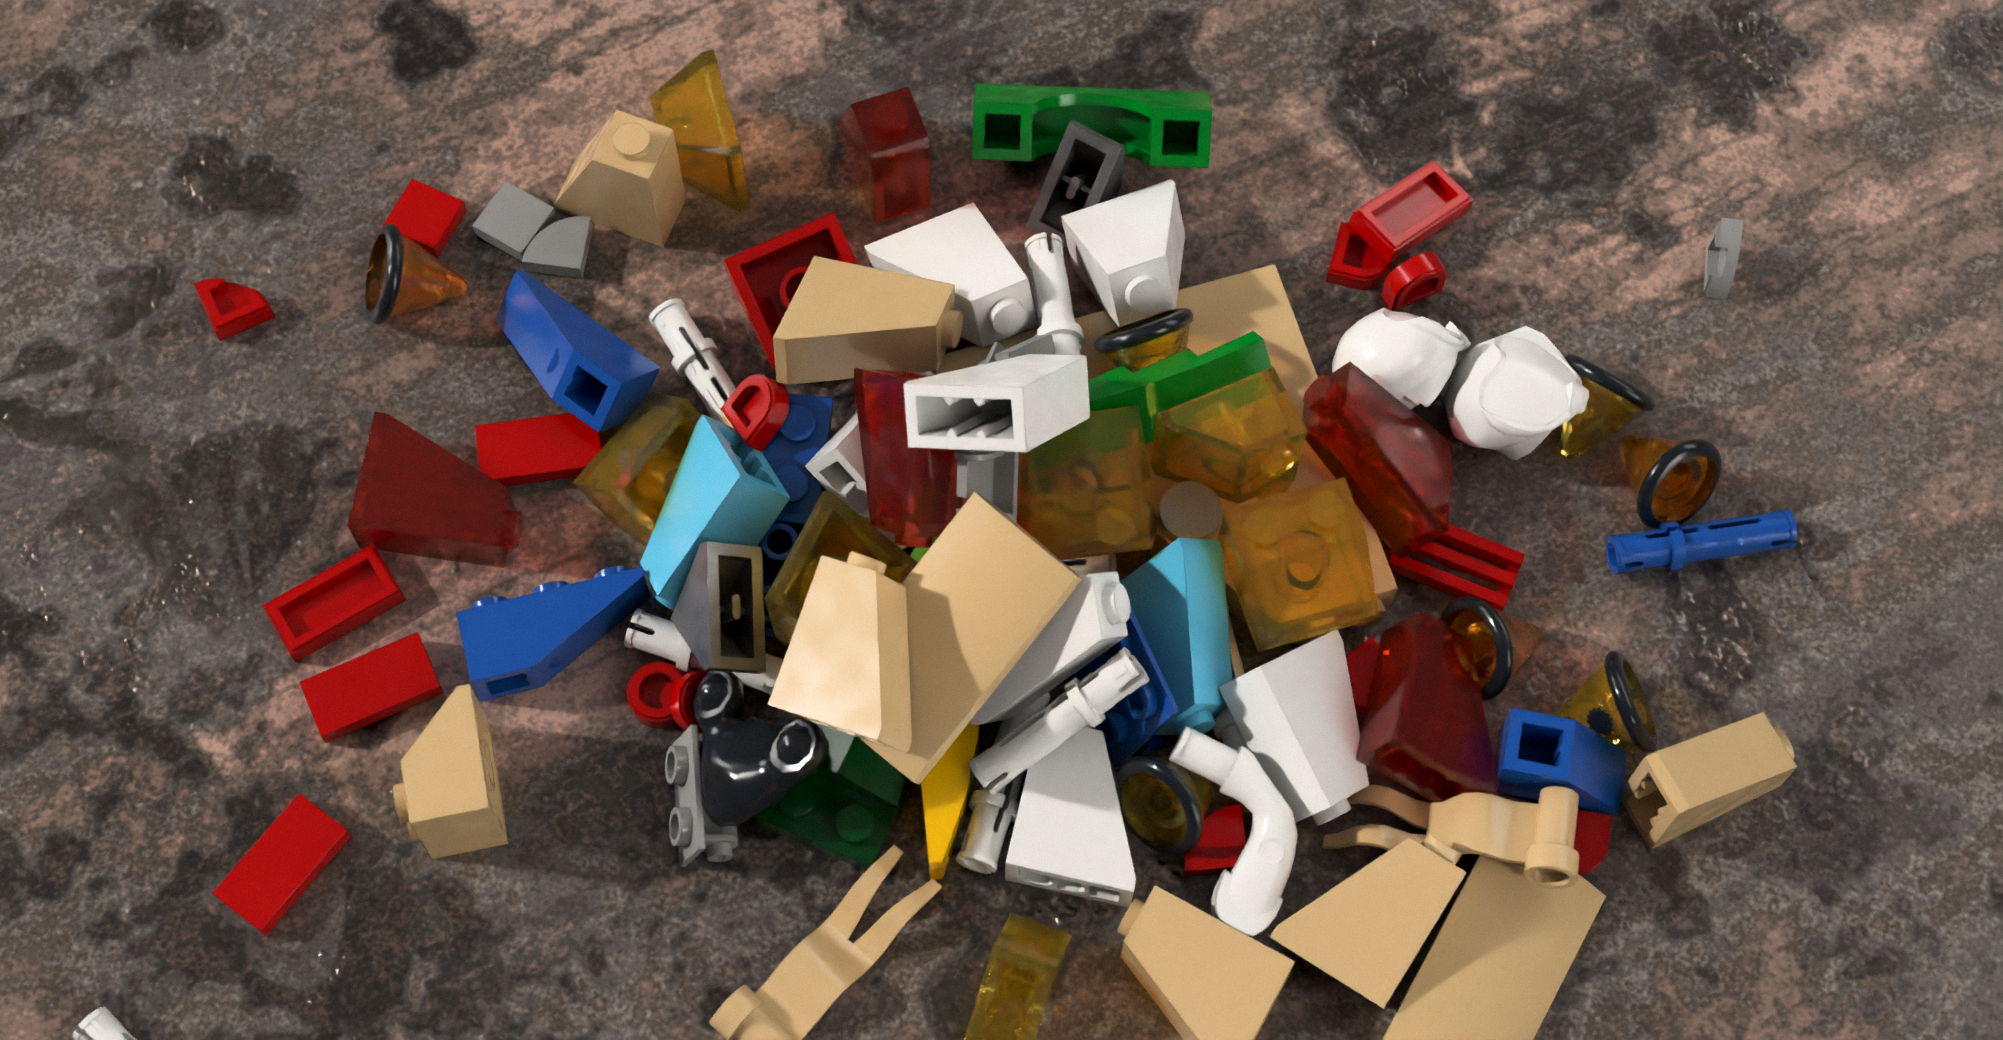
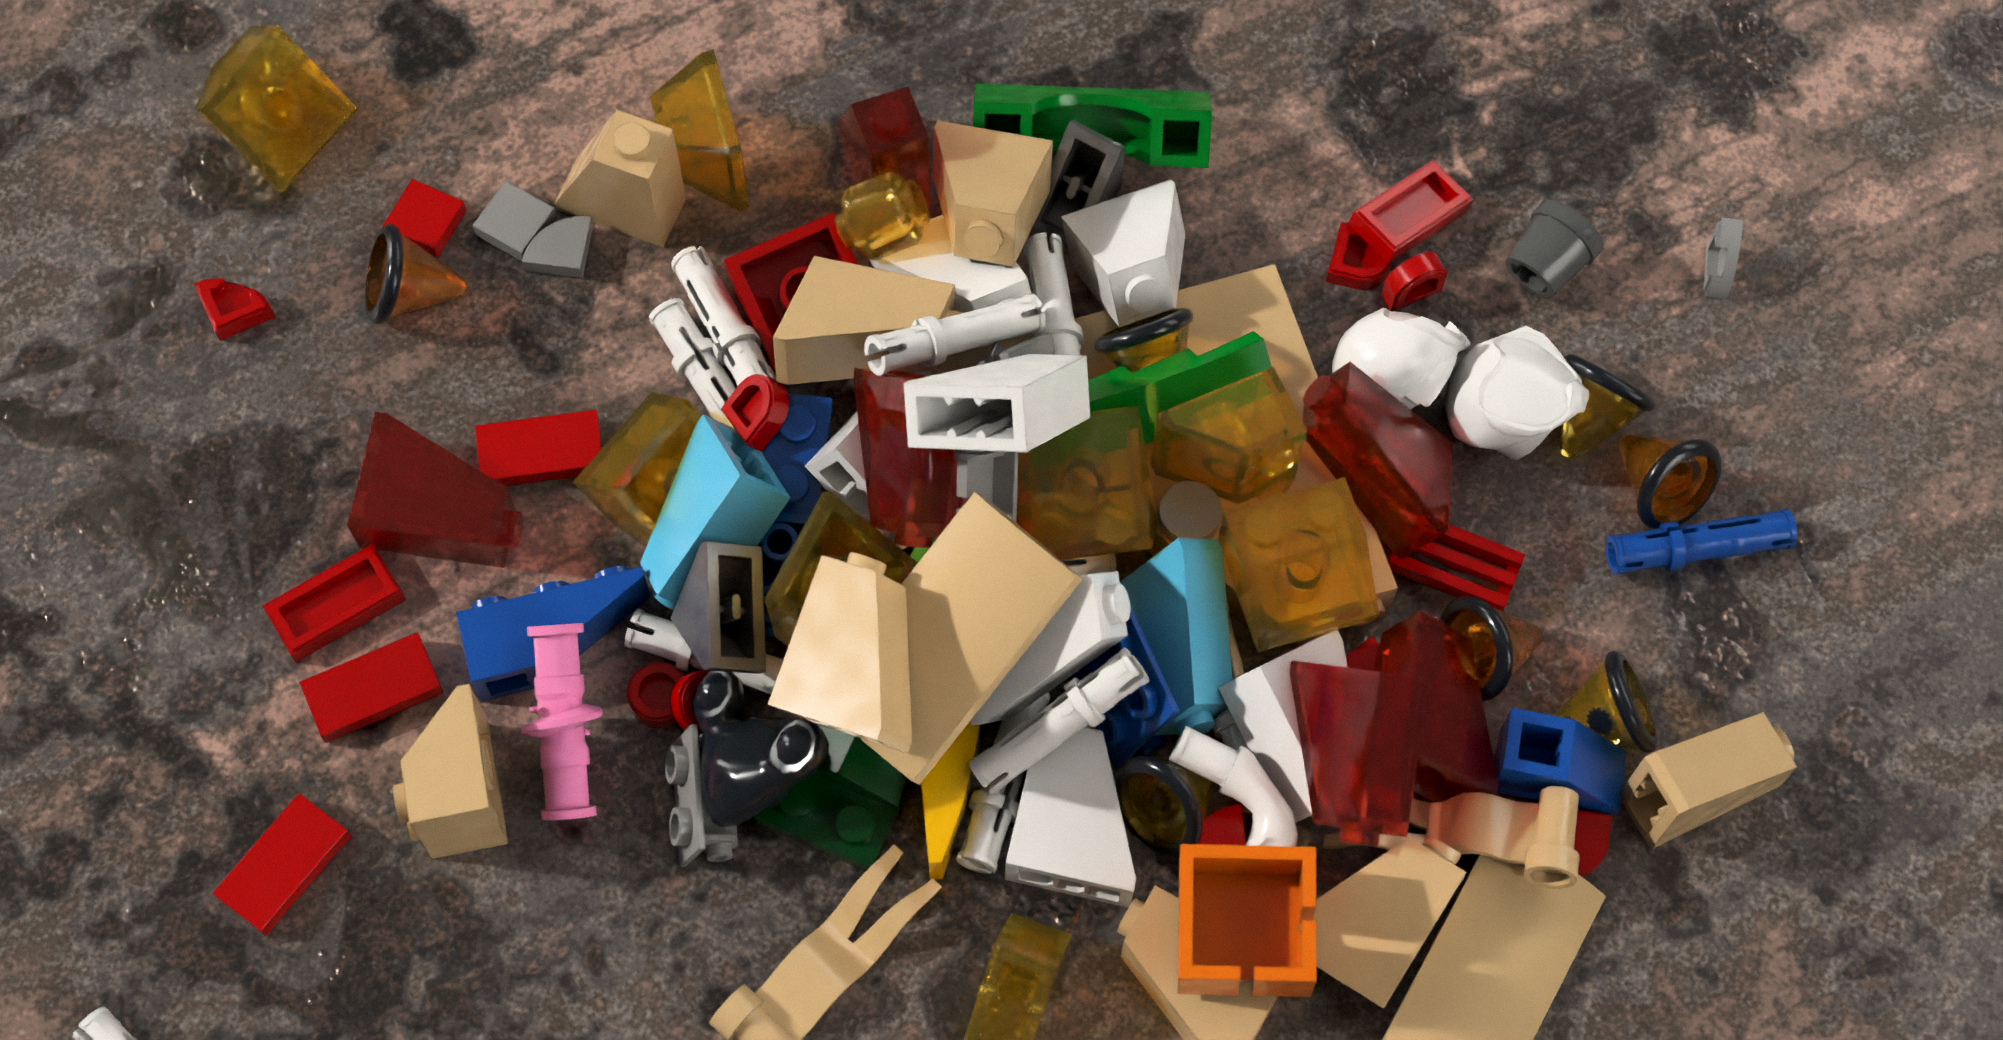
(273, 104): none -> clear yellow slope
(561, 721): none -> bright pink piece
(574, 355): blue slope -> none
(734, 341): none -> white pin
(882, 215): none -> clear yellow head
(934, 339): none -> white pin
(989, 189): none -> tan slope
(1244, 918): none -> orange piece
(1359, 746): none -> clear red slope
(1553, 249): none -> dark grey piece

